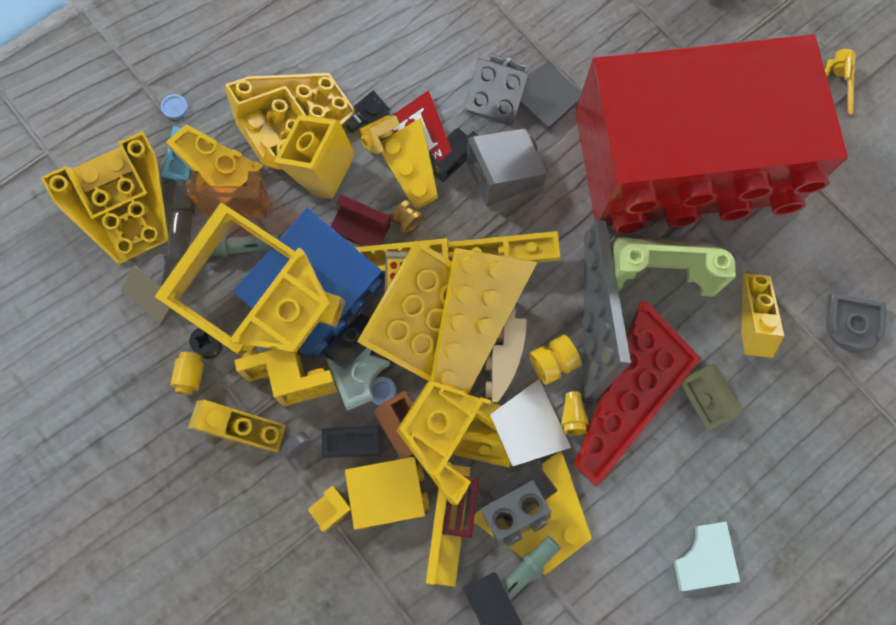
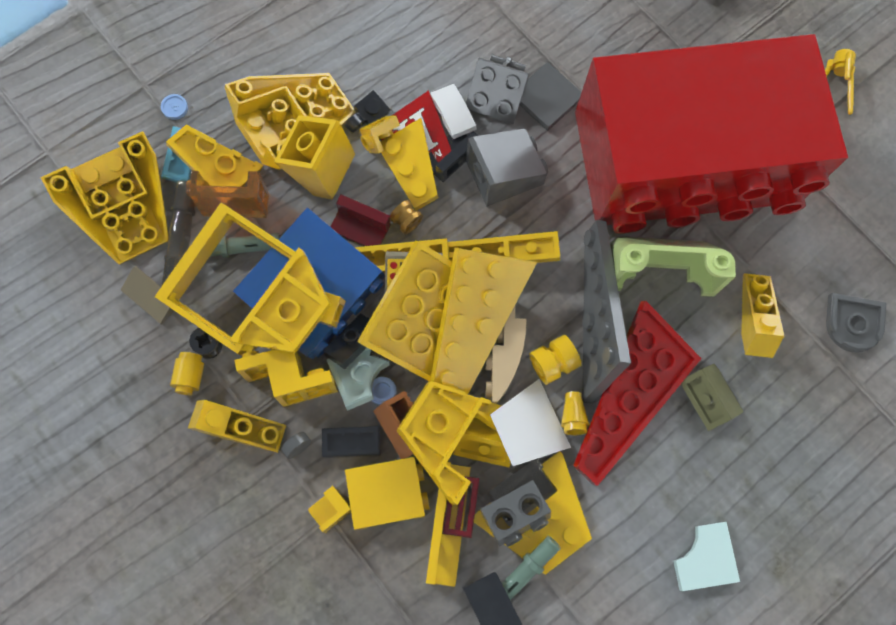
(454, 111): none -> white slope

